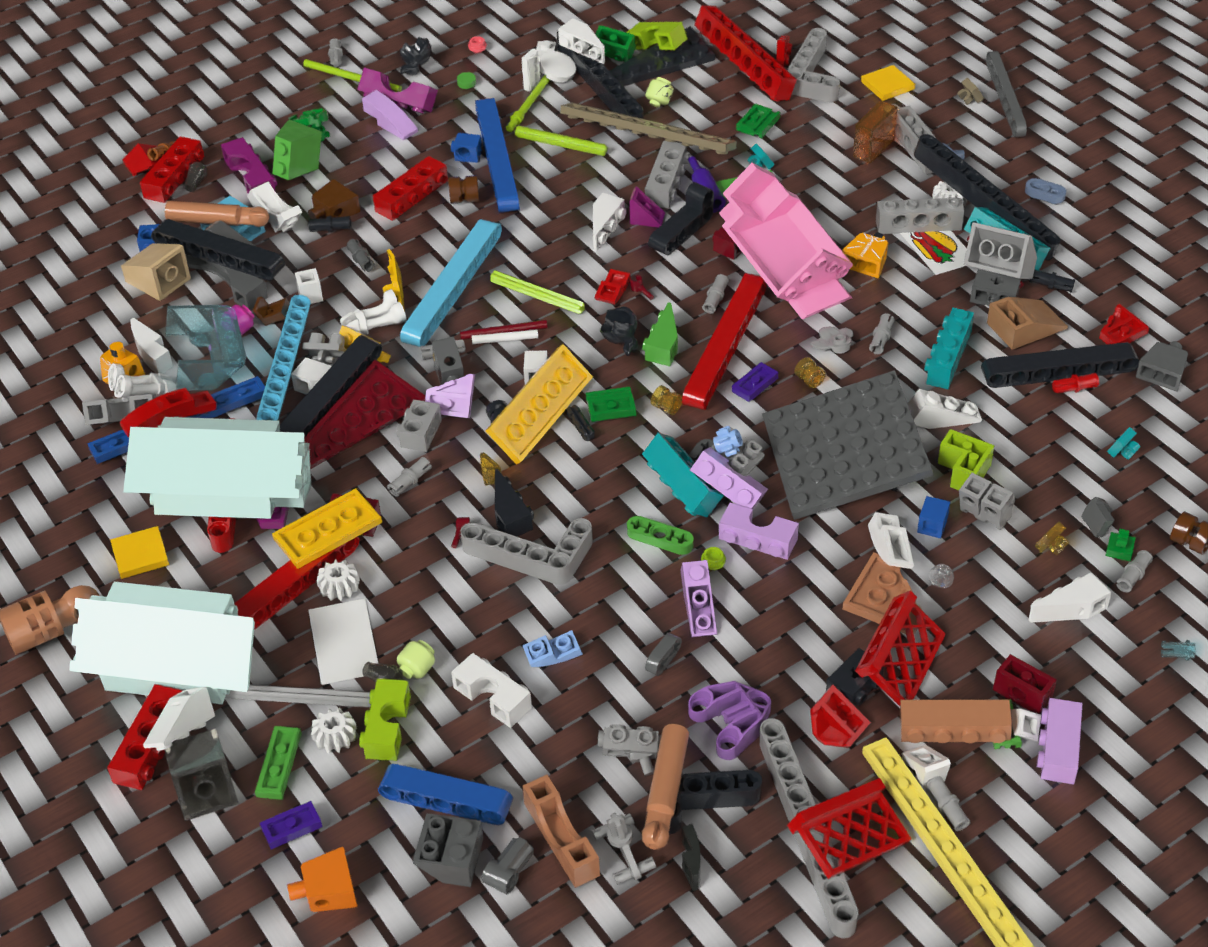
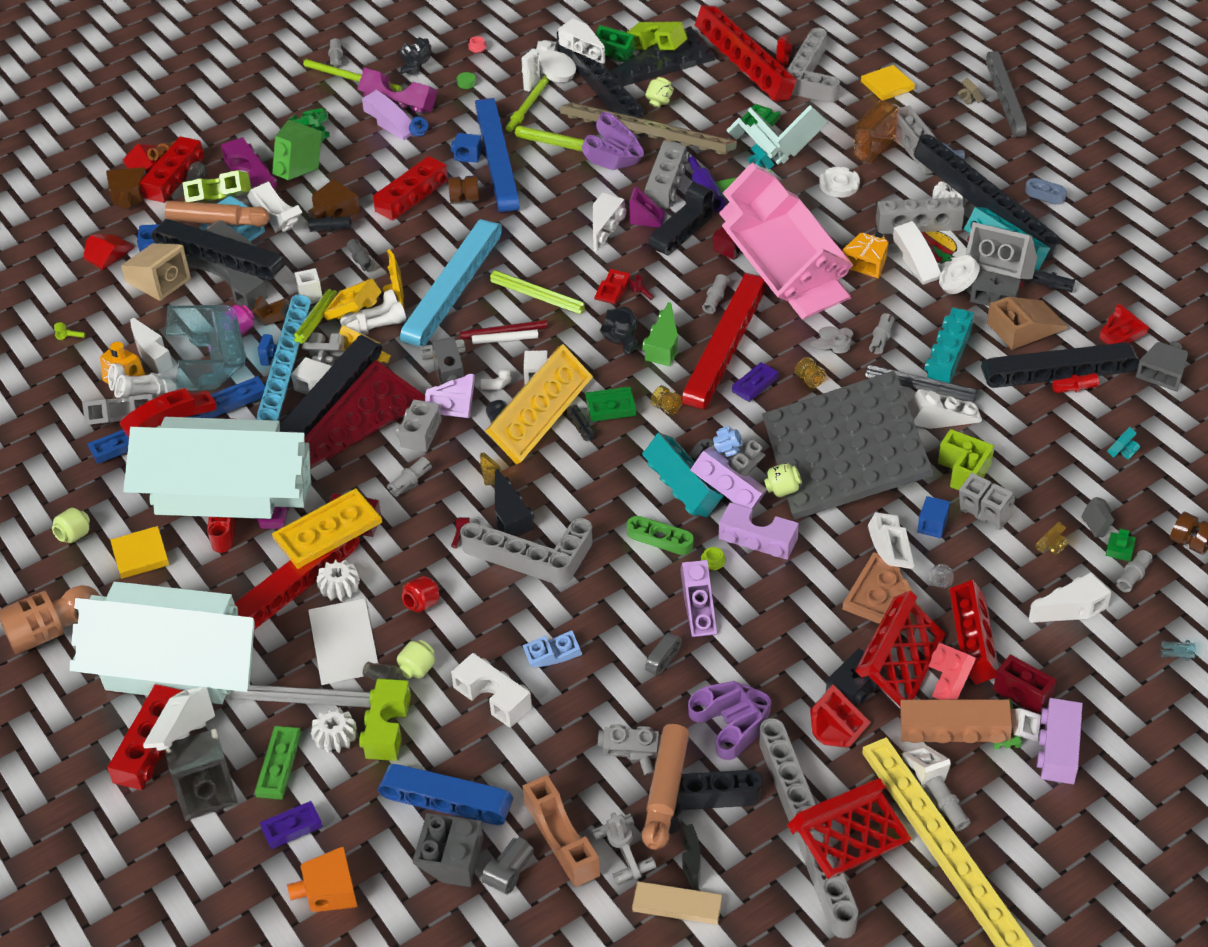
(61, 332): none -> lime hand
(70, 525): none -> yellowish green head
(105, 249): none -> red slope
(125, 186): none -> reddish brown torso
(229, 184): none -> lime arch
(266, 349): none -> blue plate
(314, 317): none -> lime axle
(353, 299): none -> yellow plate
(413, 126): none -> blue bush
(420, 594): none -> red head
(498, 383): none -> white arm
(618, 149): none -> medium lavender connector
(677, 903): none -> tan tile
(783, 479): none -> yellowish green head
(789, 142): none -> light aqua piece
(839, 182): none -> white tile
(916, 252): none -> white slope
(918, 382): none -> black axle
(954, 668): none -> coral plate
(959, 274): none -> white tile
(974, 630): none -> red brick

